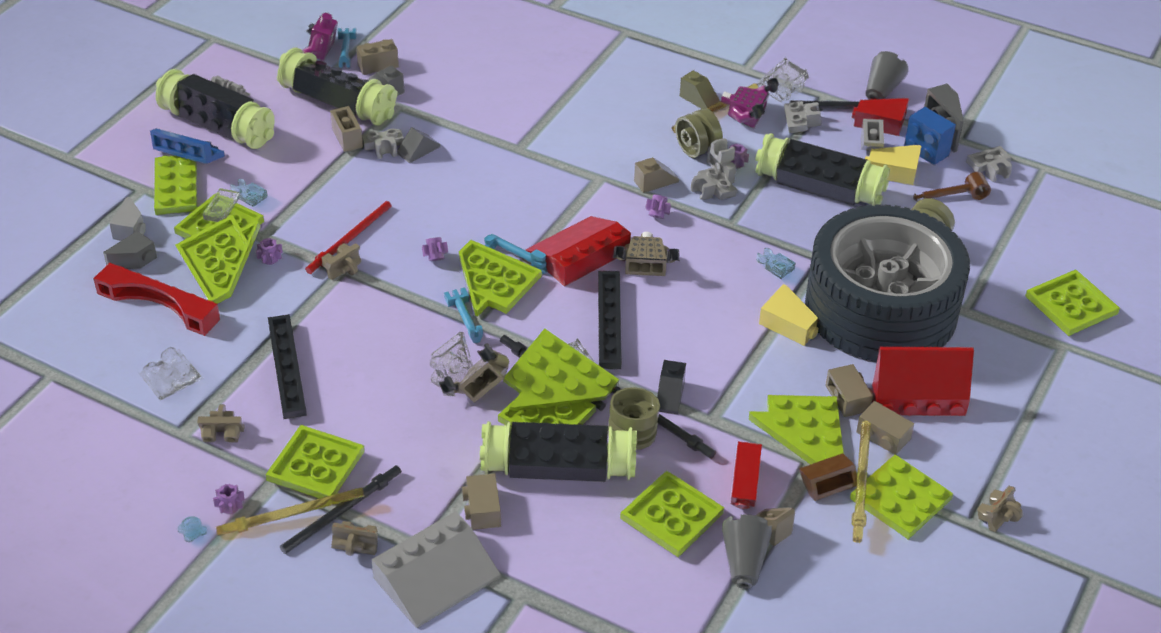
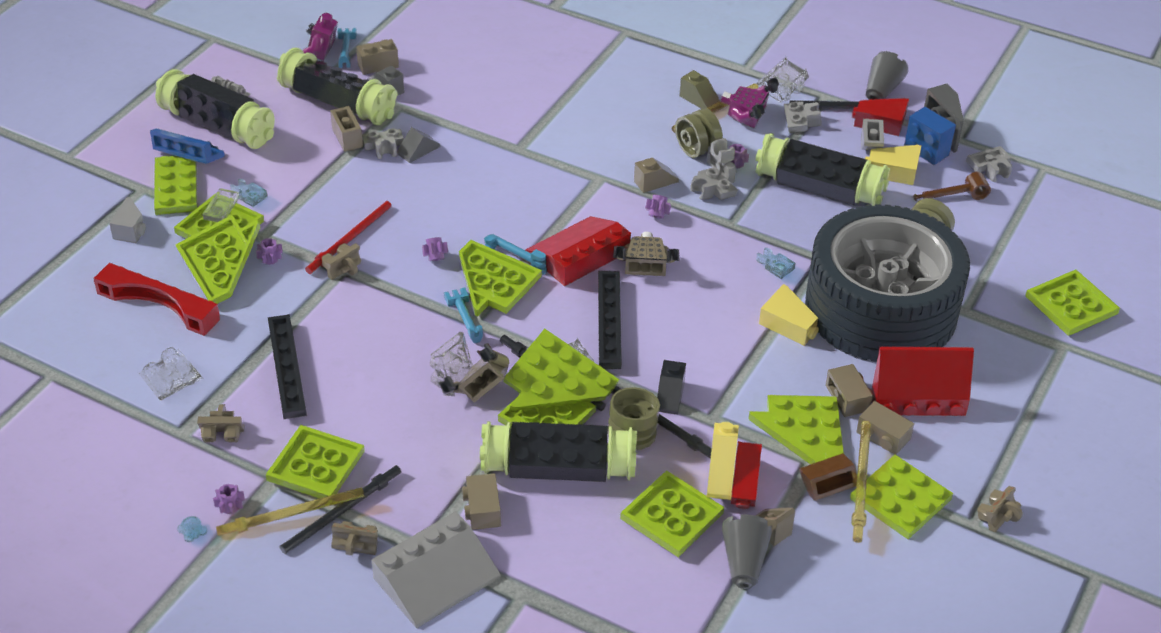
(131, 252): dark grey slope -> none
(722, 460): none -> light yellow slope

